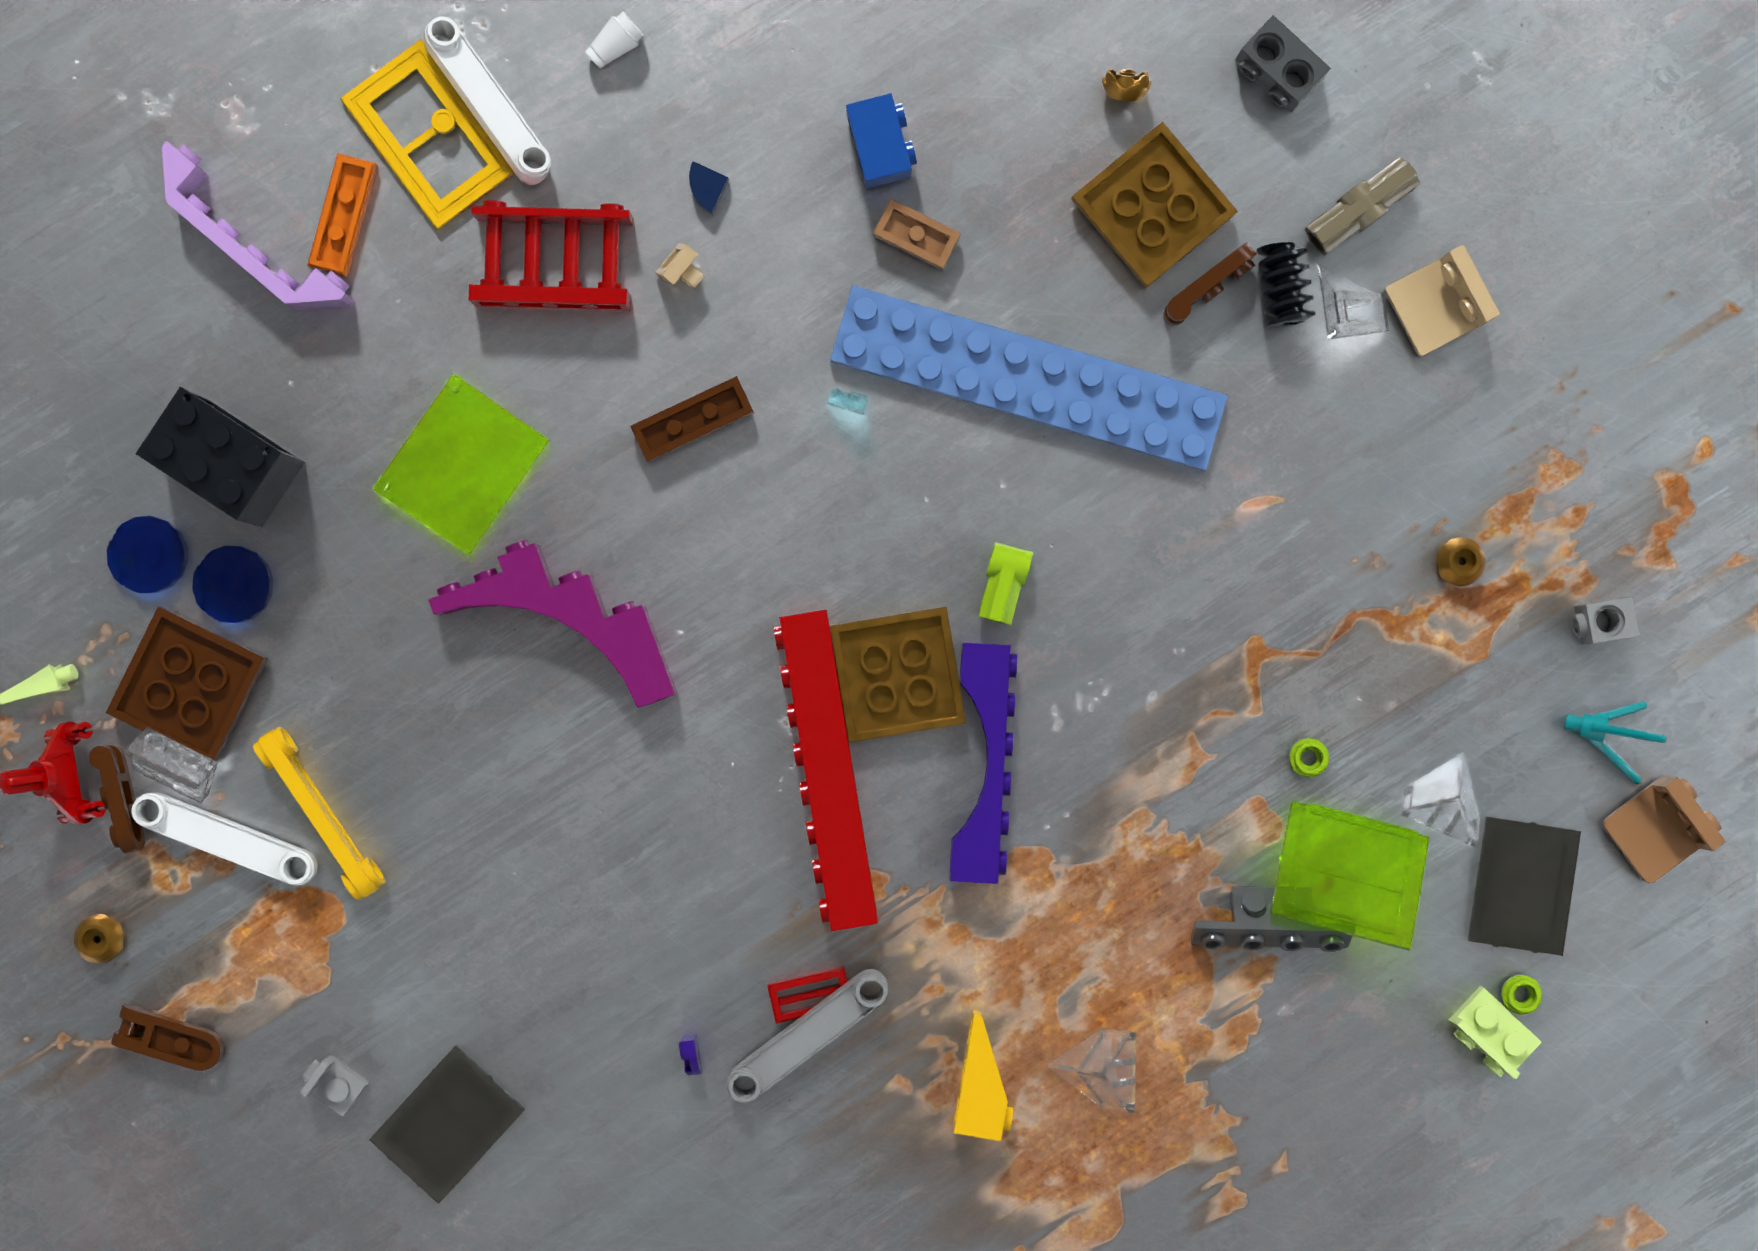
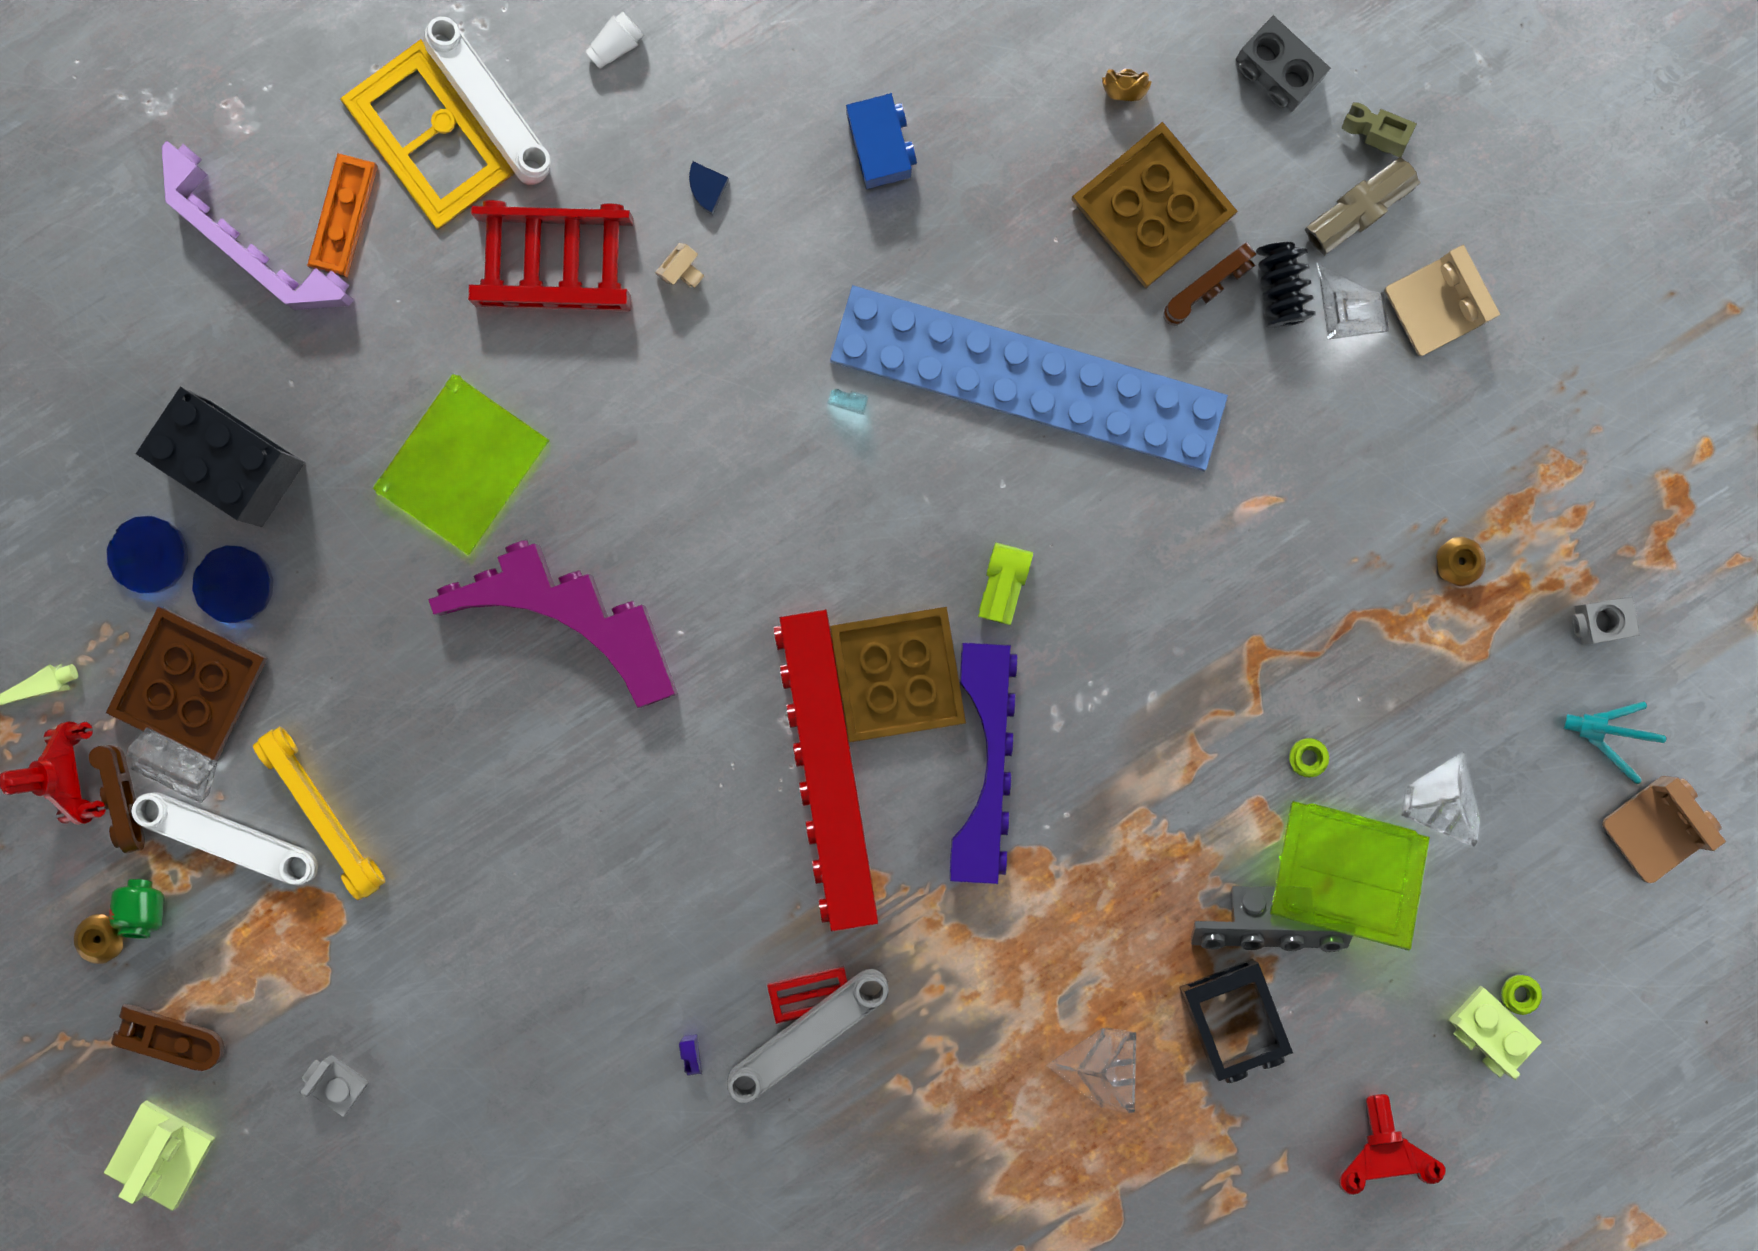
(136, 909): none -> green head
(158, 1157): none -> yellowish green bracket
(447, 1124): clear smoke piece -> none
(692, 419): reddish brown plate -> none
(916, 234): medium nougat plate -> none
(981, 1096): yellow slope -> none
(1221, 983): none -> black window
(1384, 131): none -> olive plate
(1387, 1153): none -> red axle
(1524, 886): clear smoke piece -> none

